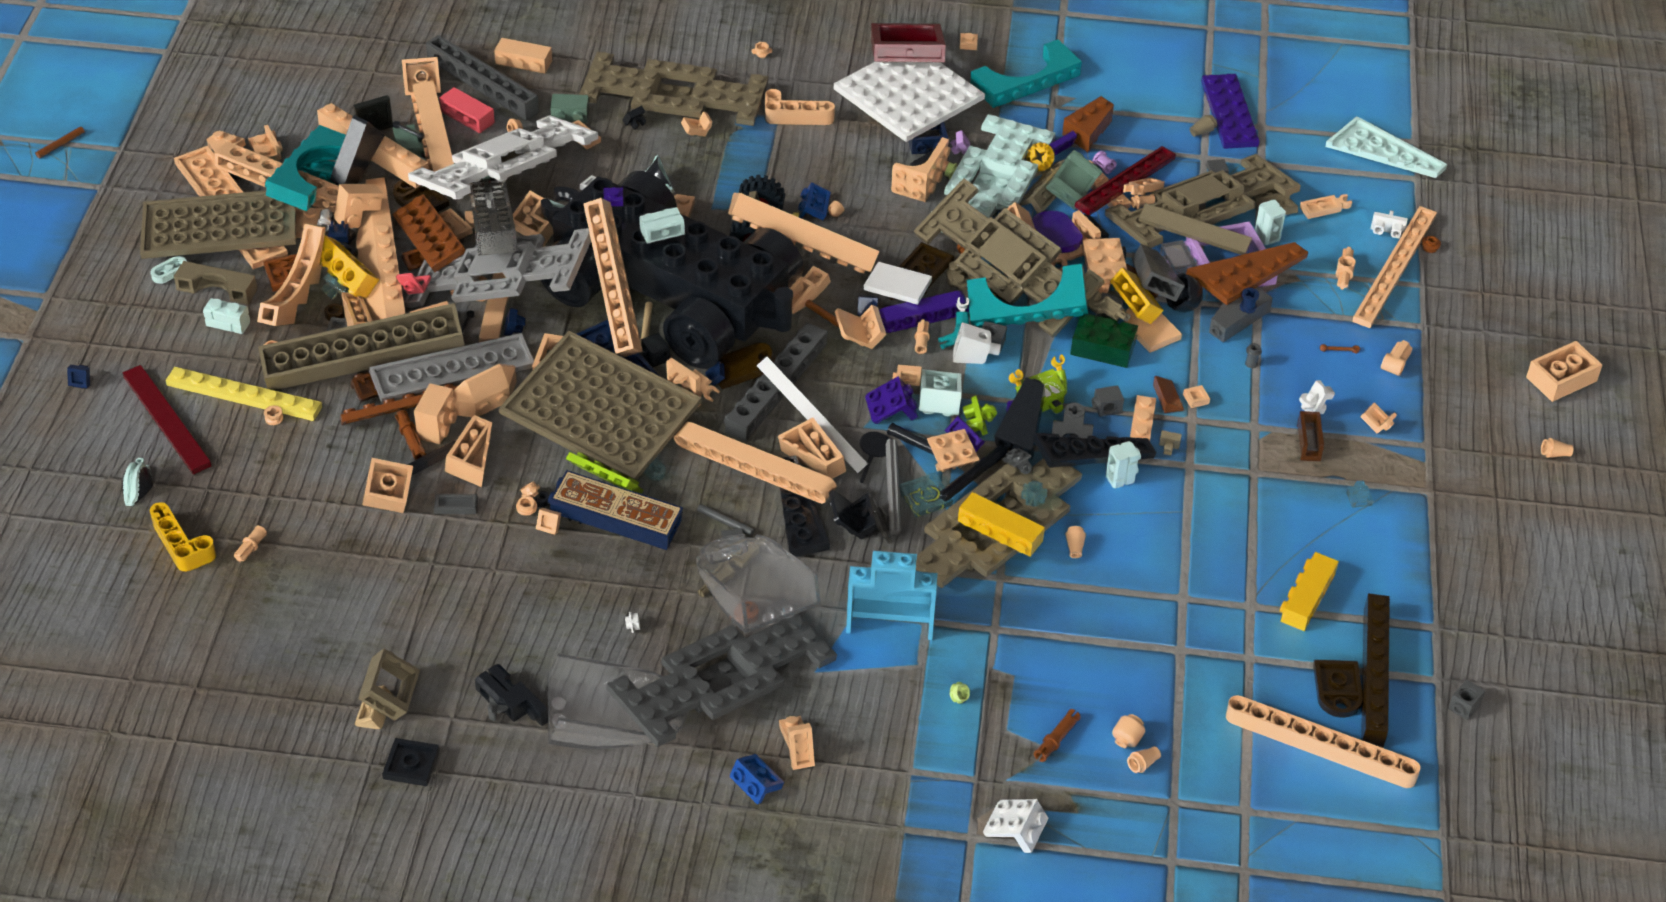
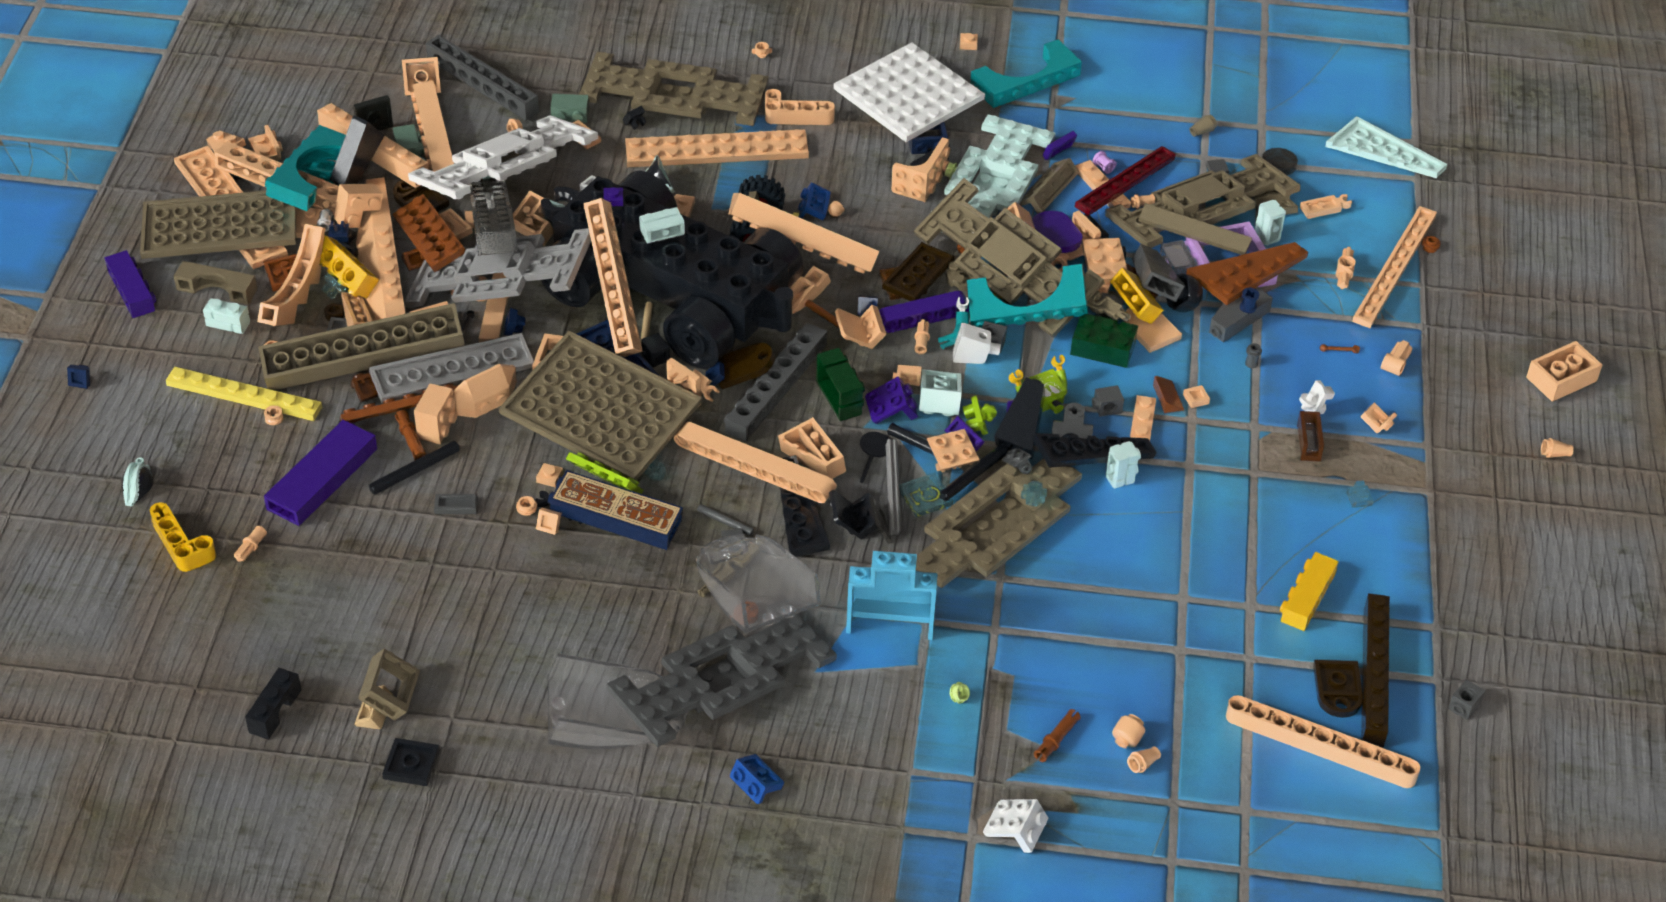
(61, 141): dark orange bar -> none
(130, 284): none -> dark purple brick
(165, 271): light aqua plate -> none
(167, 419): dark red tile -> none
(264, 714): none -> black arch
(320, 472): none -> dark purple brick
(387, 485): light nougat brick -> none
(396, 124): black hinge -> none
(411, 283): coral bracket -> none
(467, 110): coral brick -> none
(470, 452): light nougat wedge -> none
(509, 698): black plate -> none
(523, 55): light nougat brick -> none
(530, 490): light nougat plate -> none
(549, 475): none -> light nougat plate
(632, 622): white plate -> none
(697, 127): light nougat bracket -> none
(717, 148): none -> light nougat plate
(799, 741): light nougat bracket -> none
(808, 411): white sticker -> none
(840, 384): none -> dark green piece
(897, 283): white tile -> none
(907, 50): dark red window -> none
(960, 144): lavender tile -> none
(1001, 524): yellow brick -> none
(1047, 158): yellow gear -> none
(1073, 178): sand green panel -> none
(1075, 539): light nougat cone -> none
(1089, 122): dark orange wedge -> none
(1143, 186): light nougat plate -> none
(1169, 441): dark tan tile -> none
(1230, 111): dark purple plate -> none
(1281, 159): none -> clear smoke tile
(1388, 223): white hips -> none

